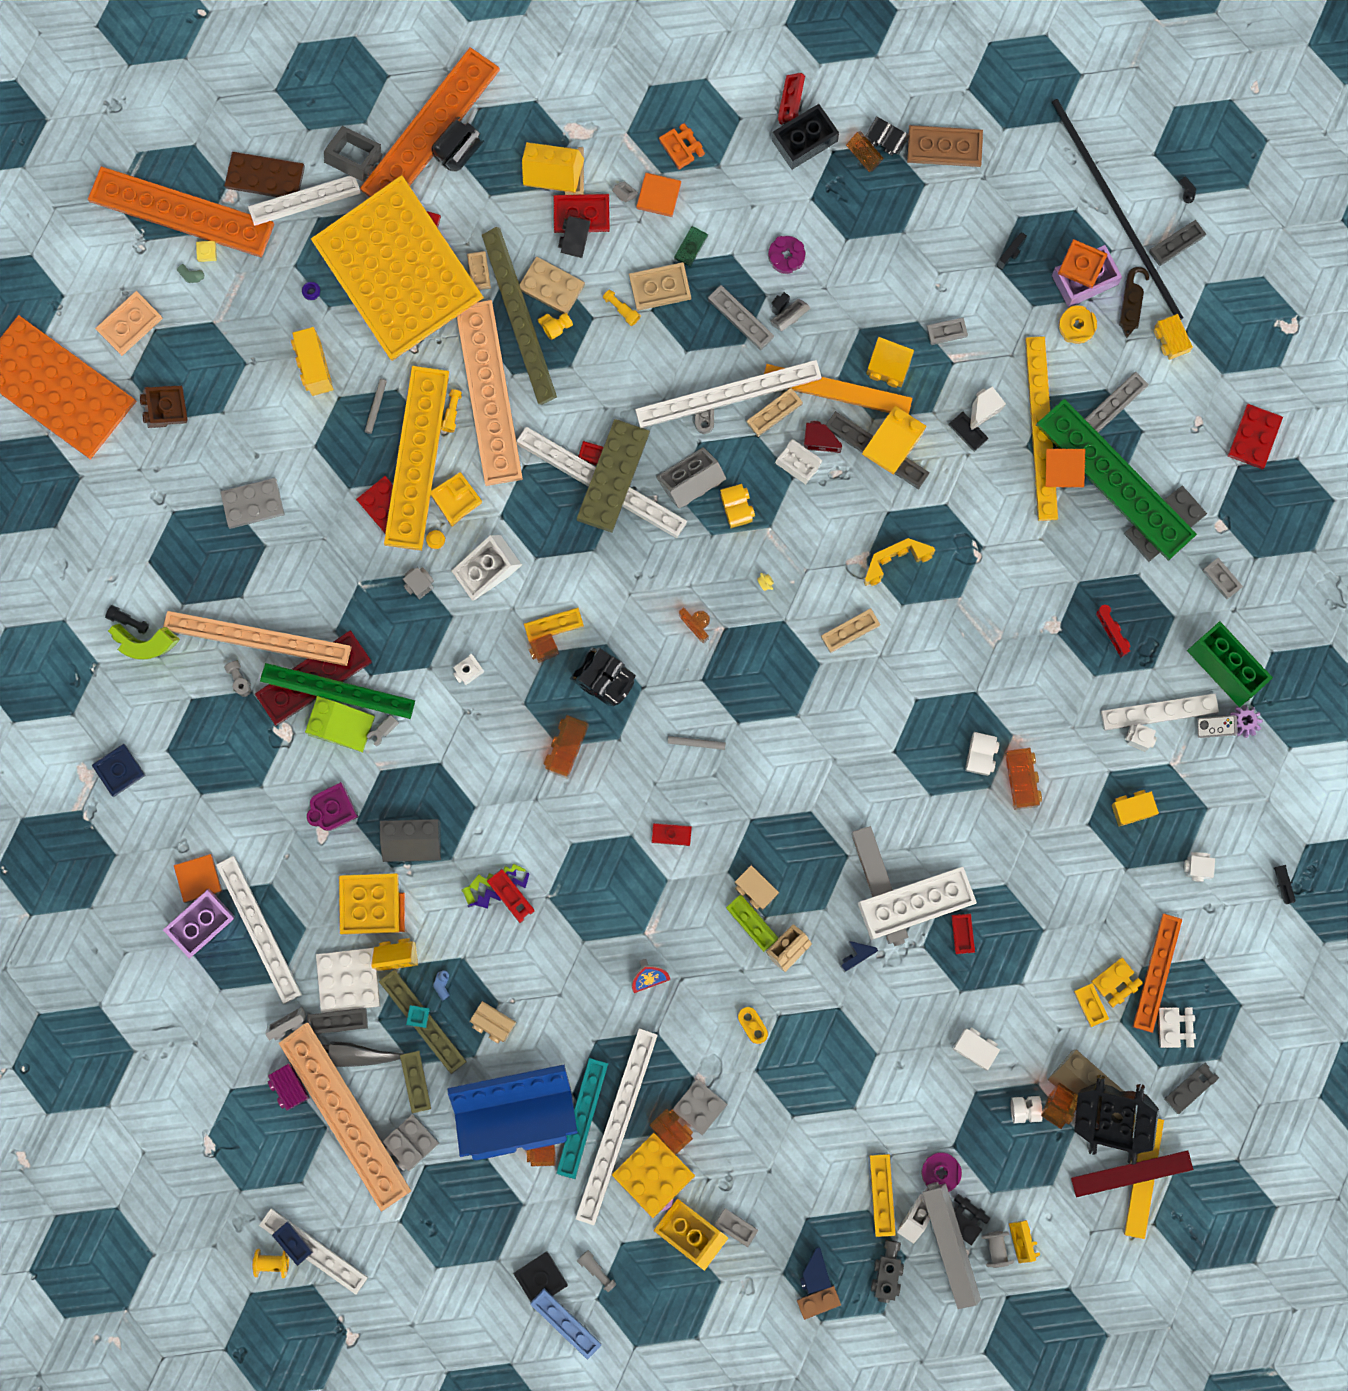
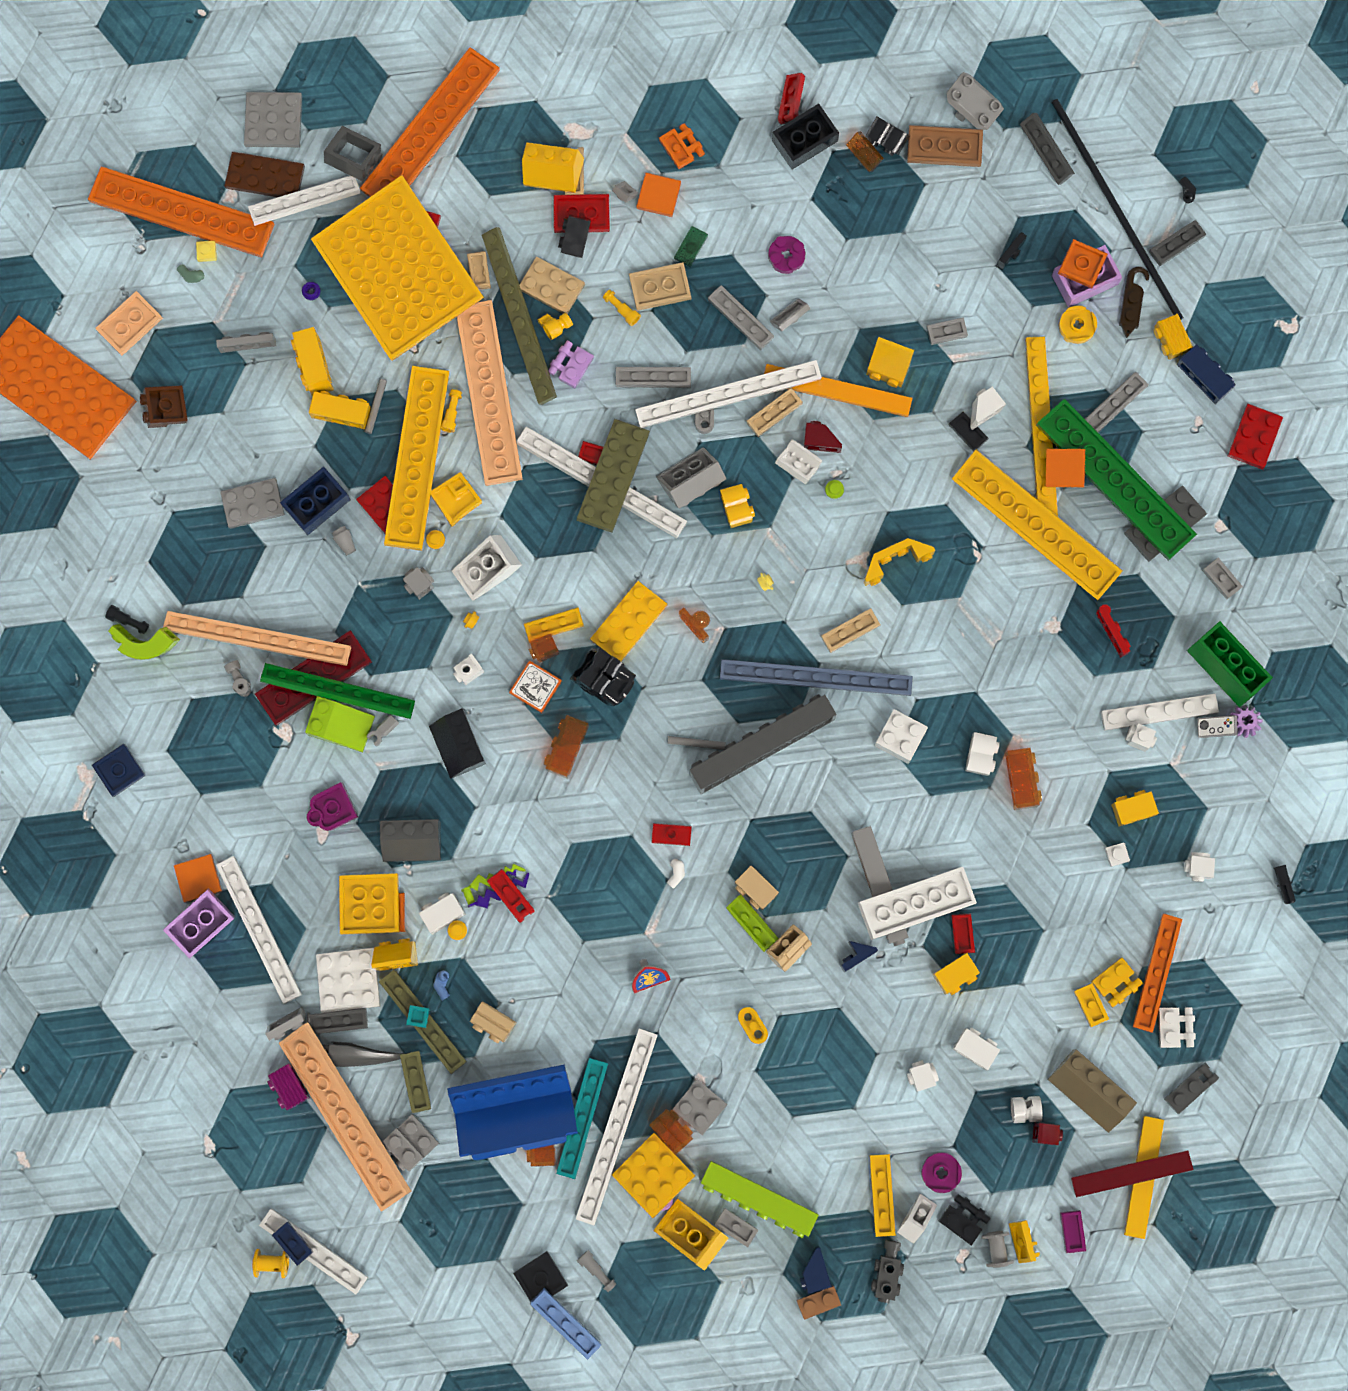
(246, 342): none -> light grey plate
(273, 119): none -> light grey plate
(315, 501): none -> dark blue brick
(339, 409): none -> yellow brick
(344, 540): none -> light grey cone
(441, 913): none -> white brick
(456, 145): black cylinder -> none
(457, 743): none -> black slope
(457, 930): none -> yellow plate
(470, 620): none -> yellow plate
(535, 686): none -> tile
(576, 366): none -> lavender plate
(629, 621): none -> yellow plate
(653, 377): none -> light grey plate
(678, 873): none -> white arm
(759, 1199): none -> lime brick
(762, 744): none -> dark grey brick
(780, 303): black plate -> none
(816, 677): none -> sand blue plate
(834, 489): none -> lime plate
(860, 439): dark grey plate -> none
(894, 440): yellow slope -> none
(901, 736): none -> white brick
(922, 1075): none -> white brick
(951, 1245): light grey brick -> none
(956, 974): none -> yellow brick
(973, 102): none -> light grey shield
(1037, 524): none -> yellow plate
(1047, 148): none -> dark grey plate
(1047, 1133): none -> dark red slope
(1060, 1106): clear orange brick -> none
(1073, 1231): none -> magenta tile
(1112, 1131): black piece -> none
(1117, 854): none -> white plate
(1206, 374): none -> dark blue brick

